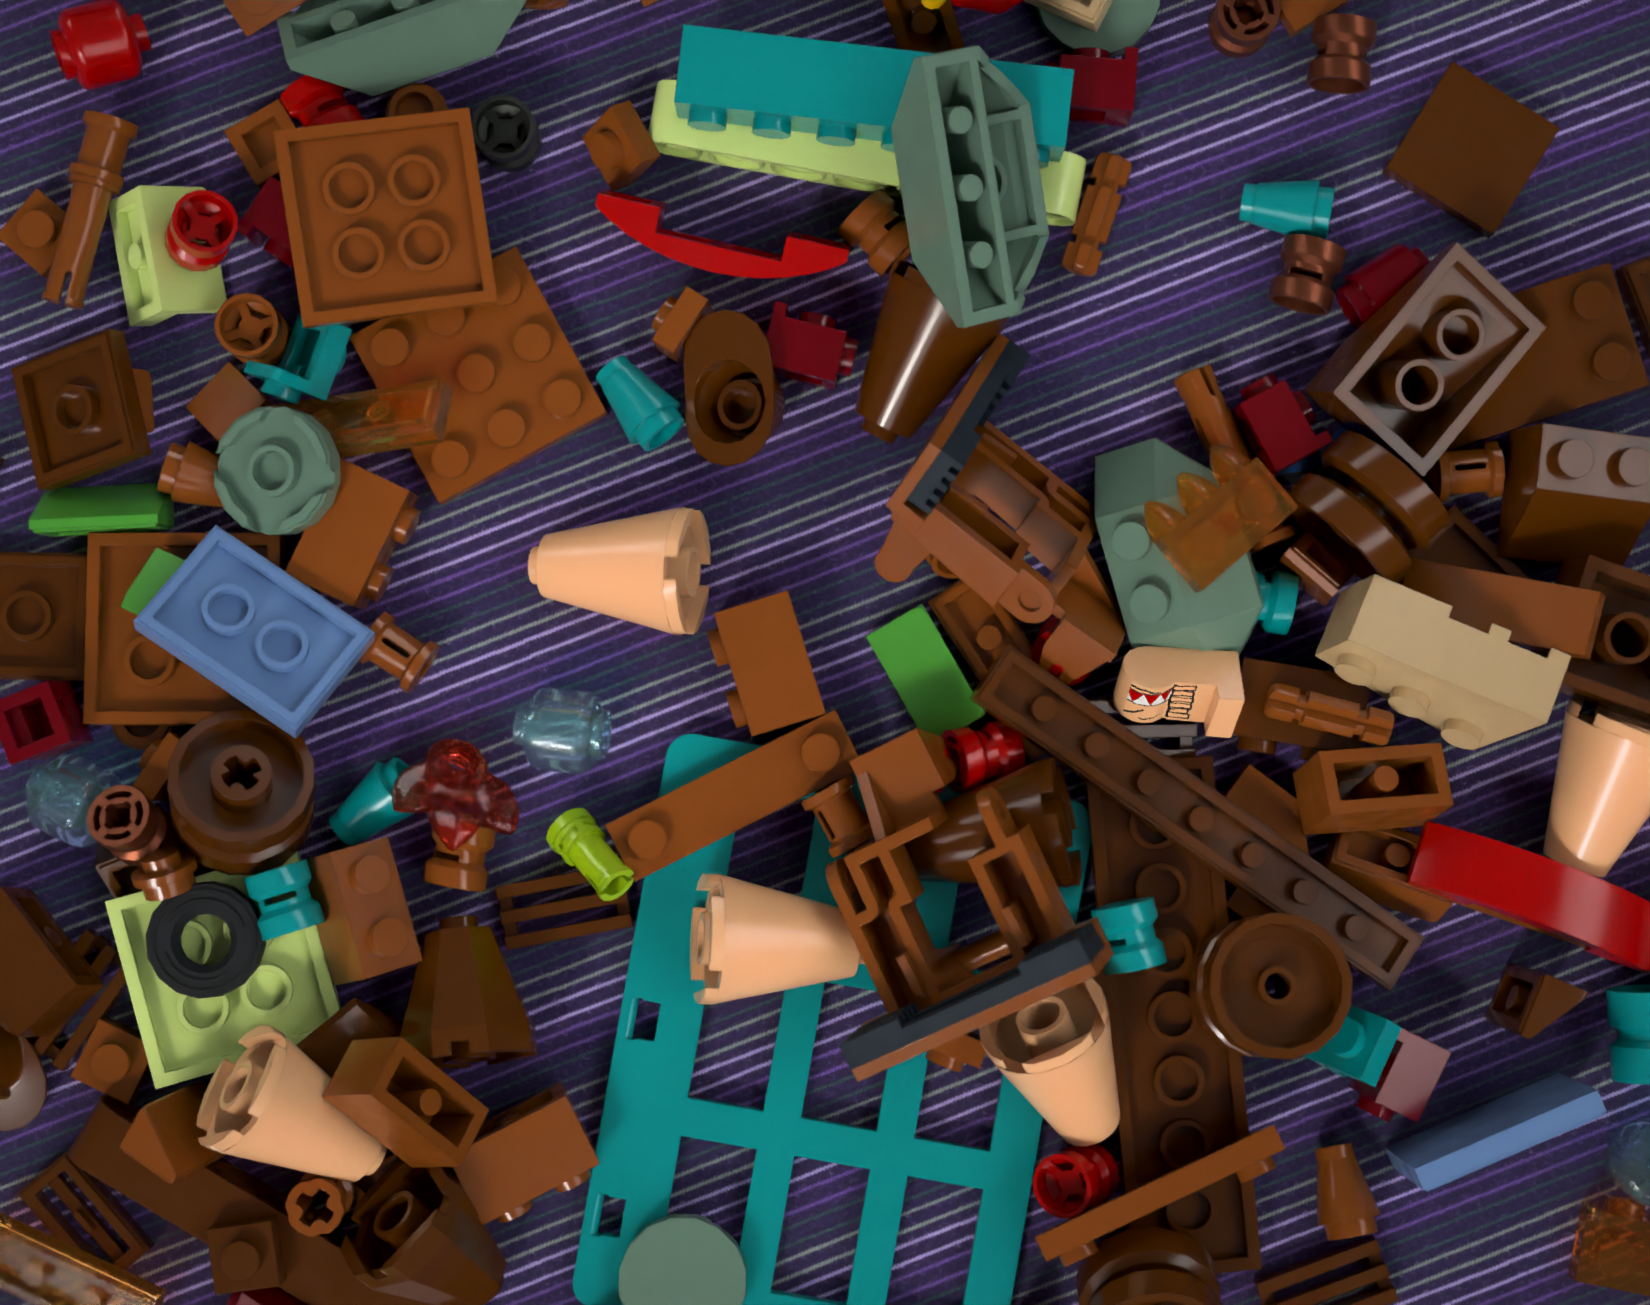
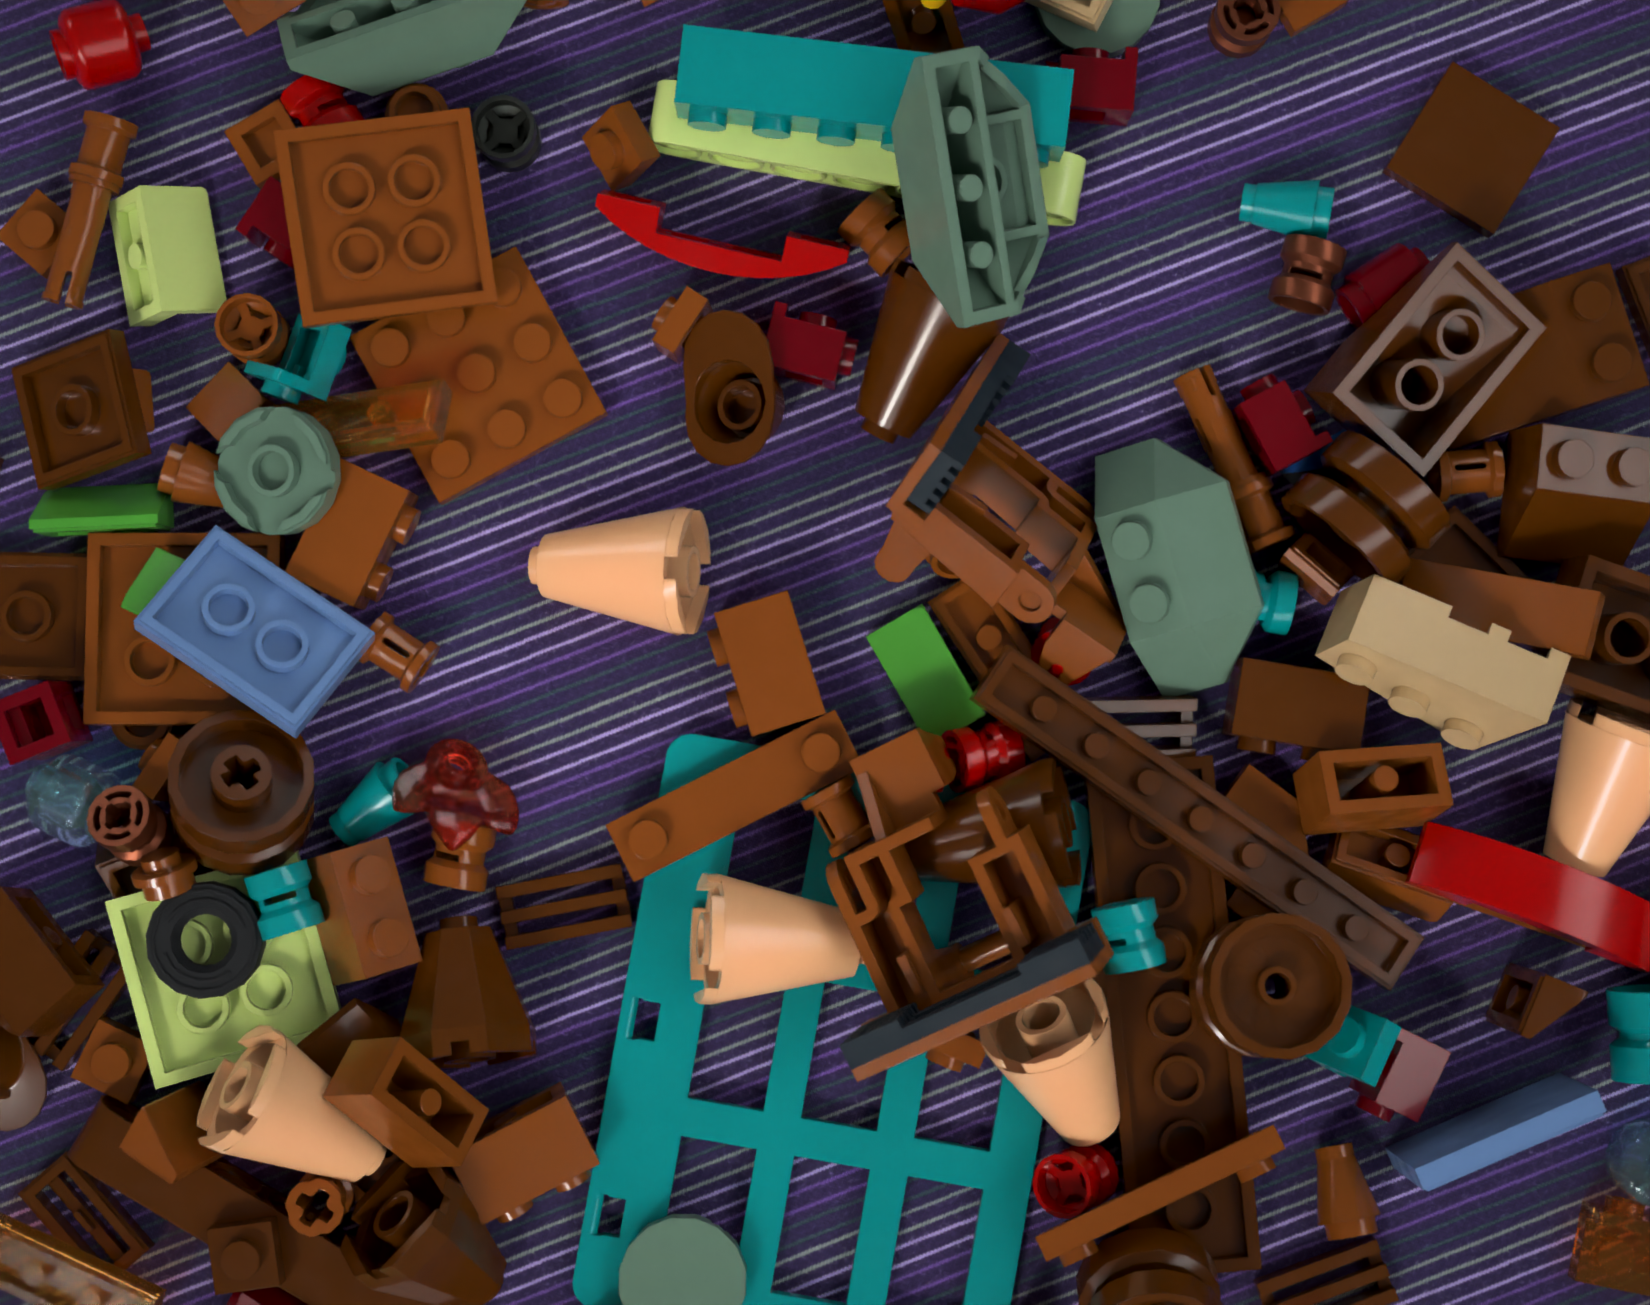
(209, 220): red wheel -> none
(563, 730): clear light blue head -> none
(583, 845): lime pin -> none
(640, 404): teal cone -> none
(1096, 214): dark orange axle -> none
(1181, 687): light nougat leg -> none
(1220, 520): clear orange plate -> none
(1329, 714): dark orange axle -> none
(1342, 47): copper wheel -> none

